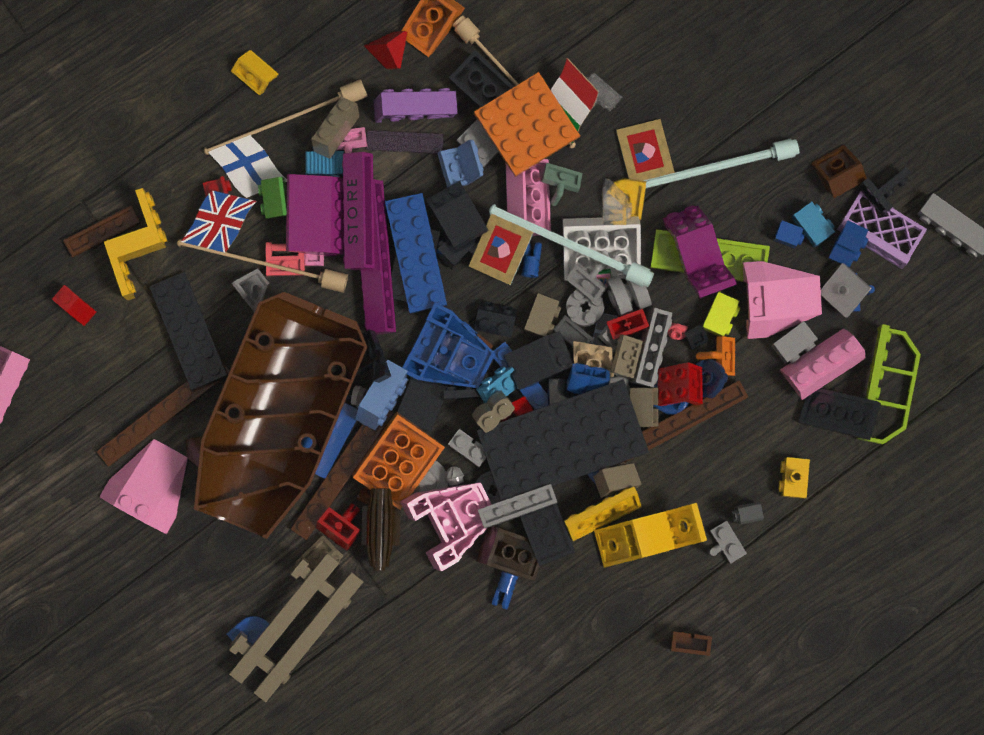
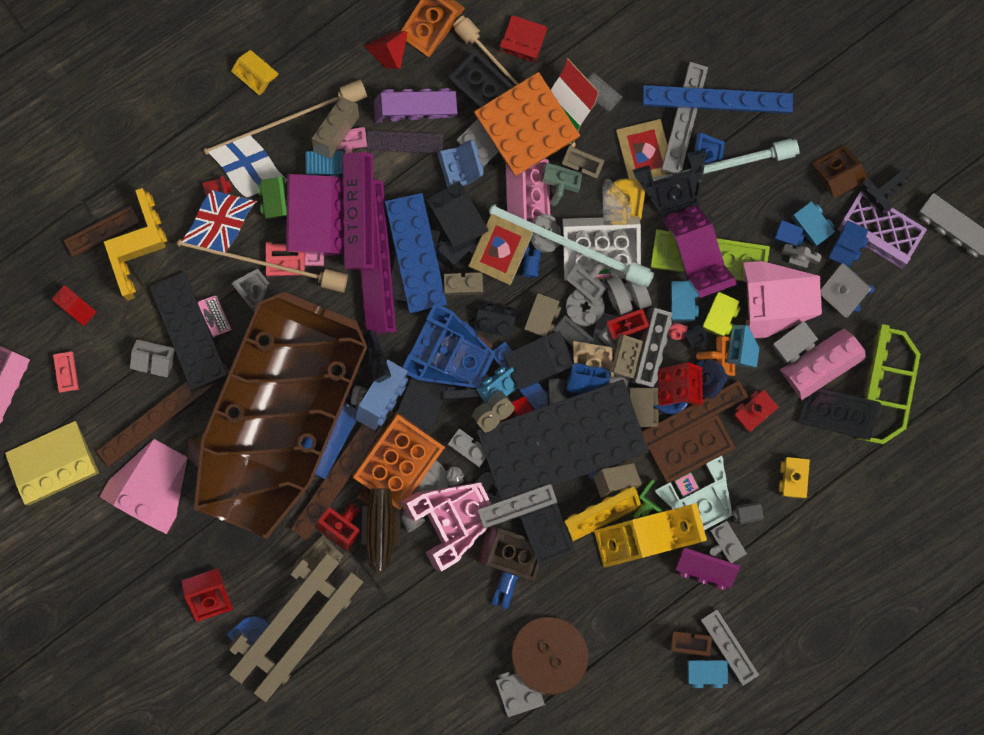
(51, 463): none -> light yellow slope
(66, 372): none -> coral plate
(152, 357): none -> light grey piece
(206, 595): none -> red slope
(214, 316): none -> slope
(409, 524): none -> light grey hat
(469, 285): none -> dark tan piece
(516, 696): none -> light grey plate
(523, 39): none -> red bracket
(542, 243): none -> light grey tile
(549, 656): none -> reddish brown plate
(576, 157): none -> dark tan piece
(647, 505): none -> bright green bracket
(676, 191): none -> black wing
(683, 123): none -> light grey plate
(683, 301): none -> dark azure brick
(686, 484): none -> tile
(692, 449): none -> reddish brown plate
(706, 568): none -> magenta slope
(707, 672): none -> dark azure piece
(712, 146): none -> blue slope
(712, 500): none -> light aqua wing
(717, 99): none -> blue plate
(729, 647): none -> light grey plate
(743, 347): none -> dark azure slope
(755, 411): none -> red brick
(800, 256): none -> light grey plate

